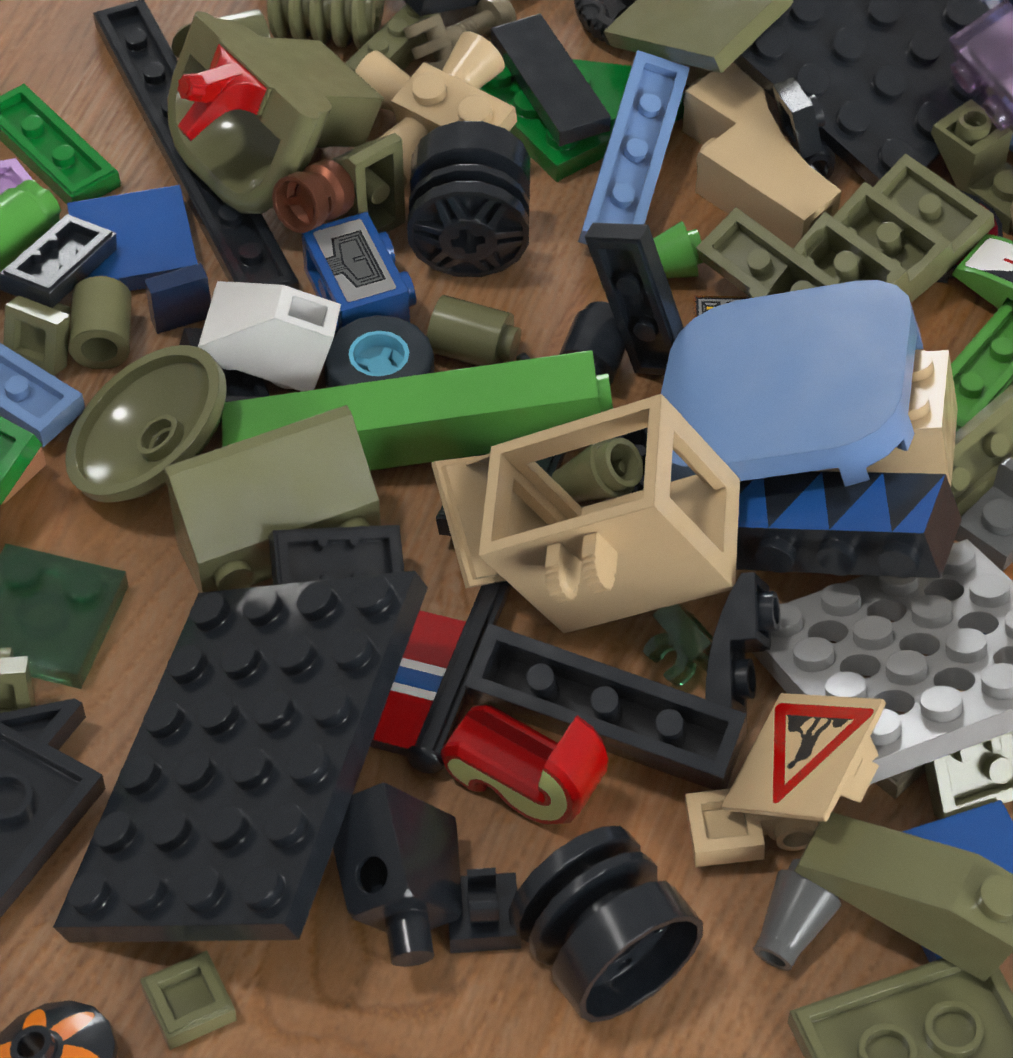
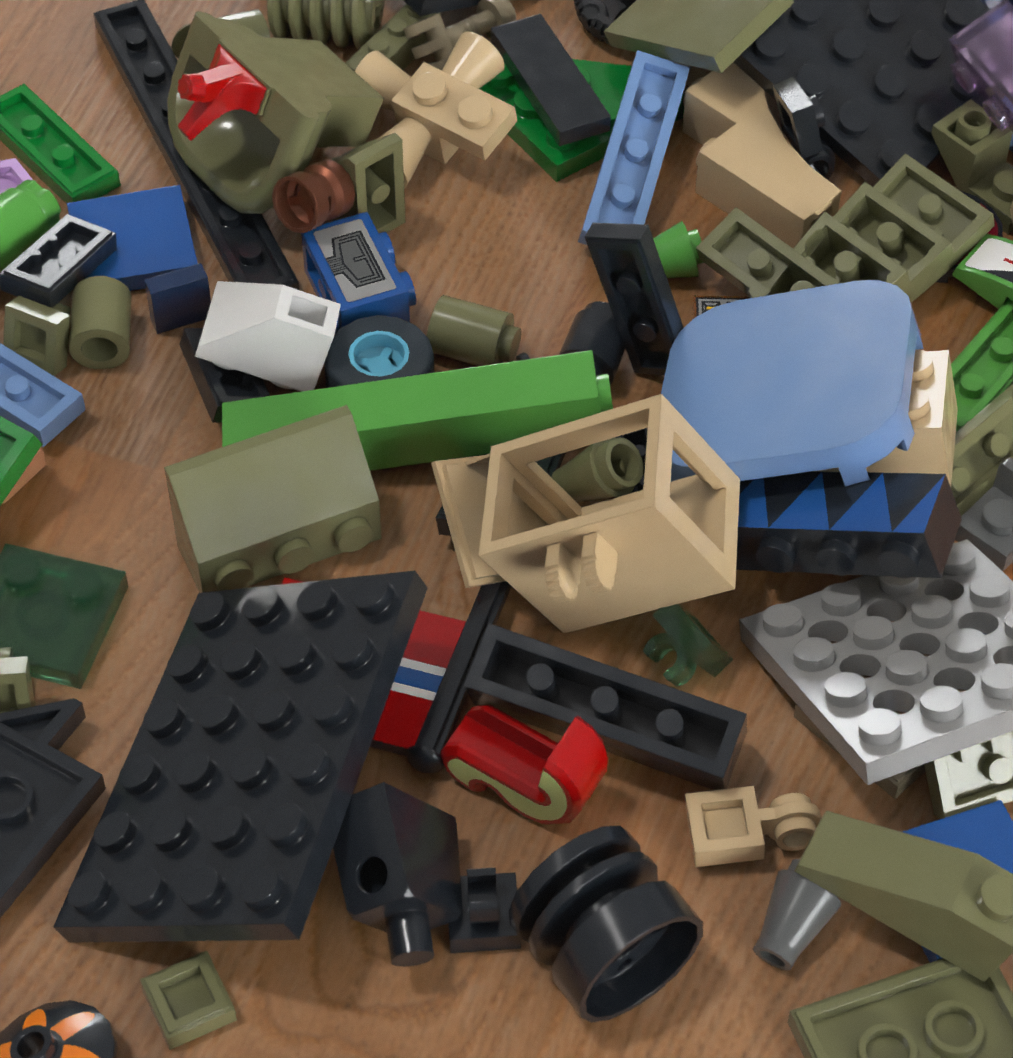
(146, 420): olive dish -> none
(334, 553): black plate -> none
(469, 199): black wheel -> none
(742, 628): black slope -> none
(808, 757): tan piece -> none

